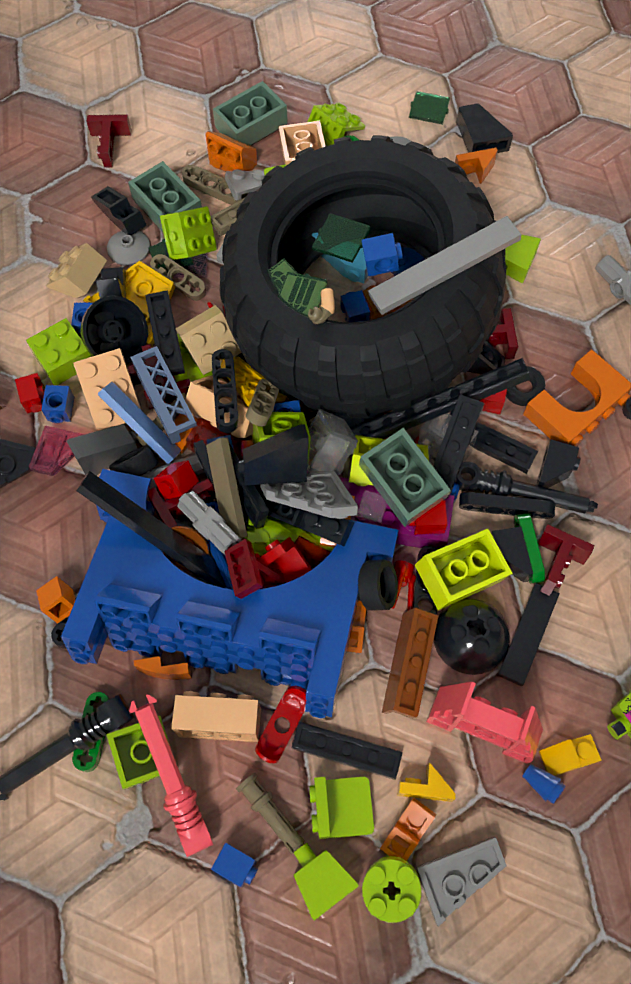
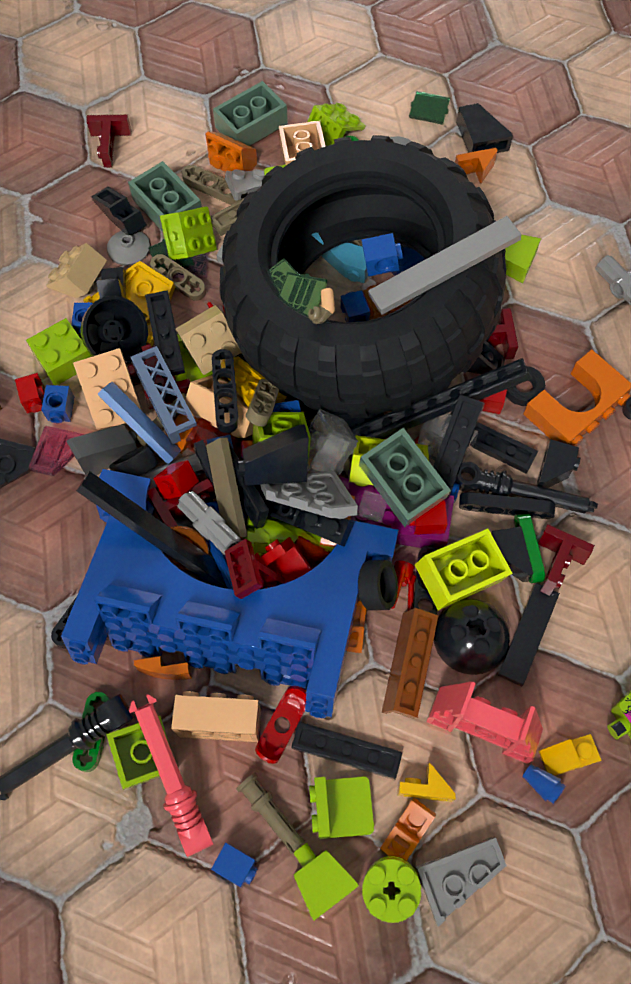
(56, 599): orange brick -> none
(341, 237): clear green piece -> none

